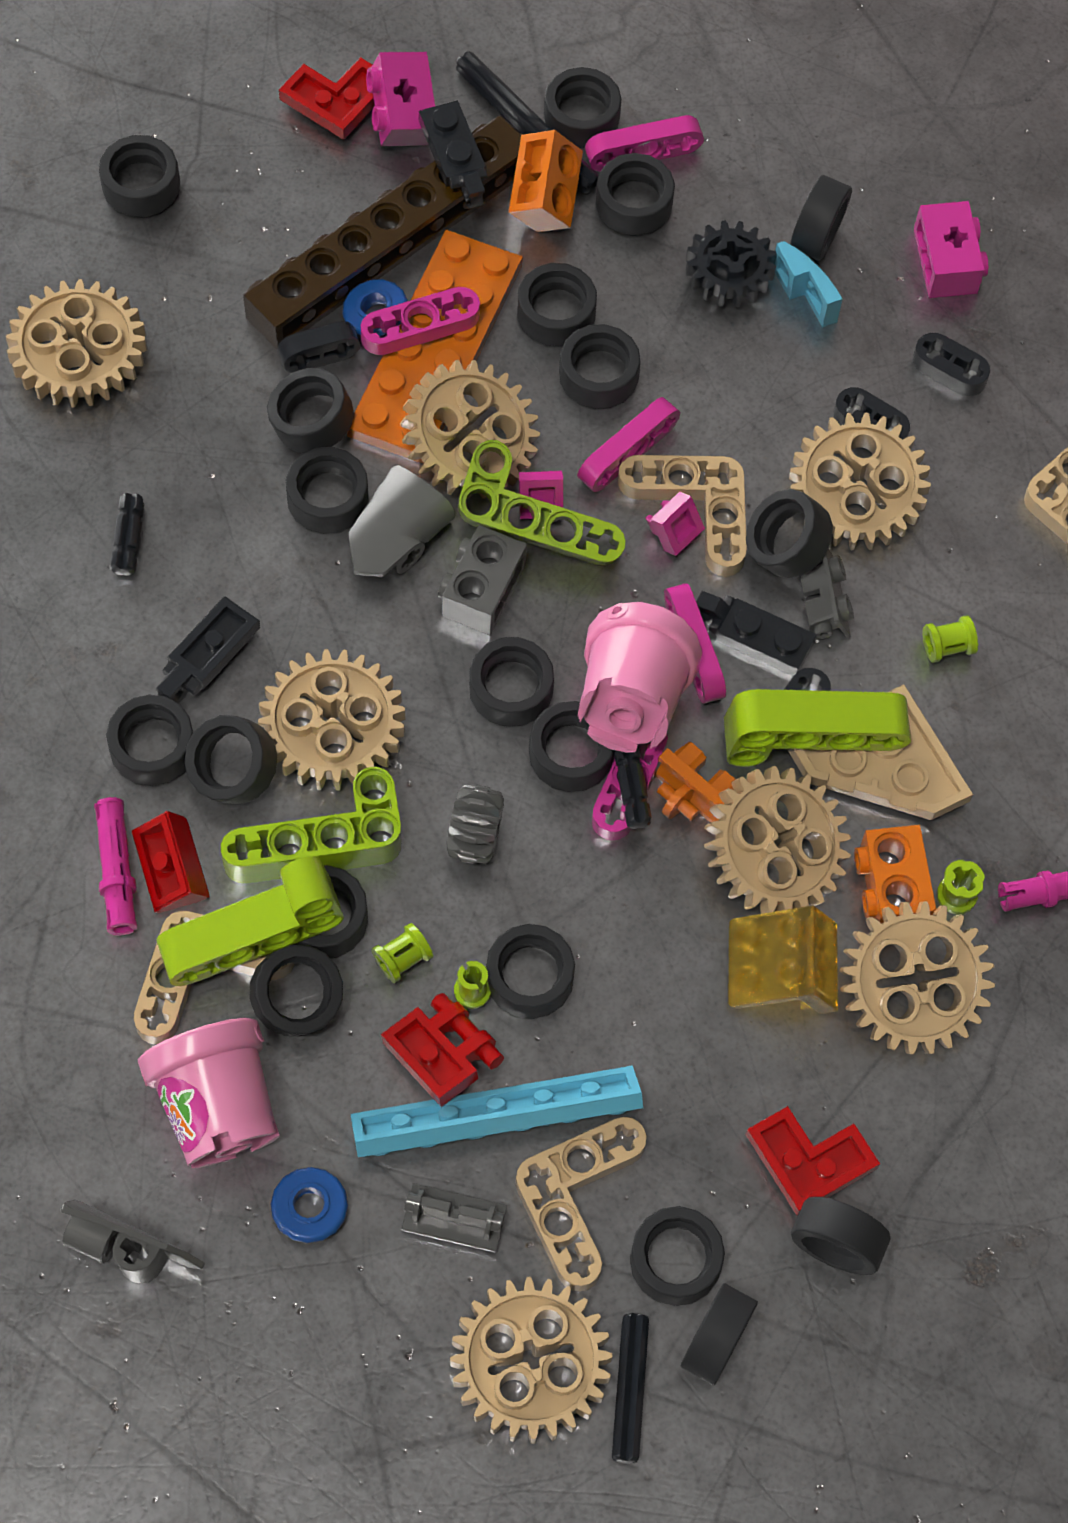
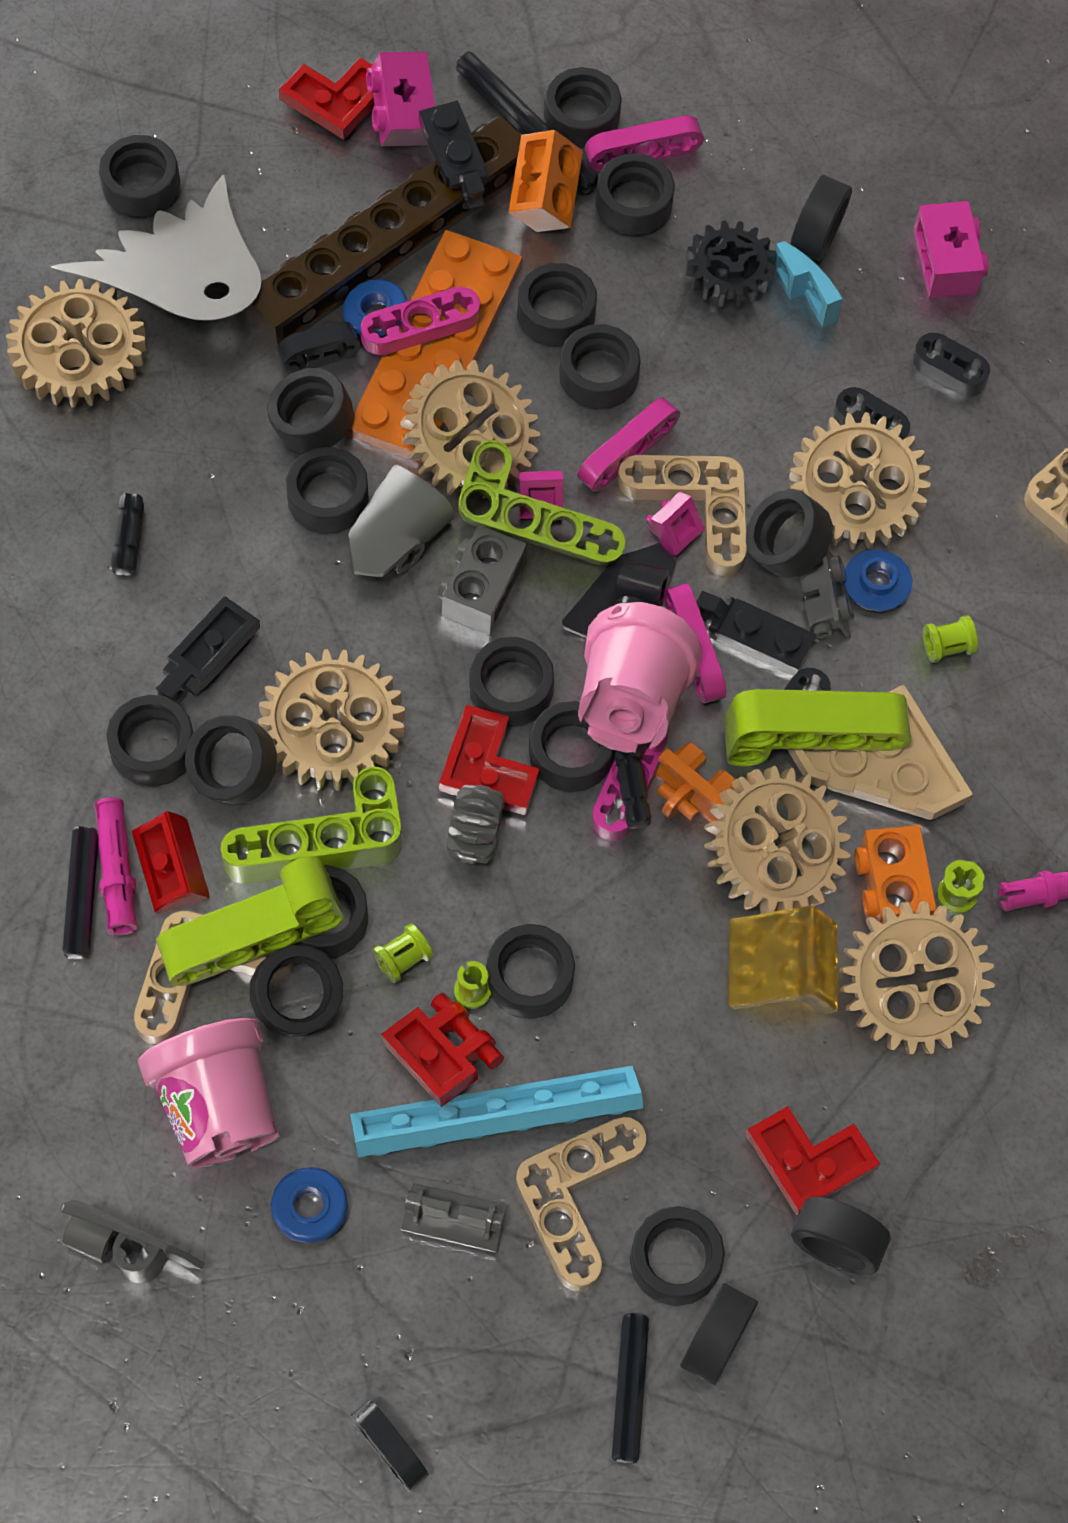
(80, 892): none -> black axle
(182, 261): none -> light grey piece
(389, 1445): none -> black beam
(475, 761): none -> red plate
(545, 1403): tan gear -> none
(630, 578): none -> black panel
(873, 596): none -> blue piece

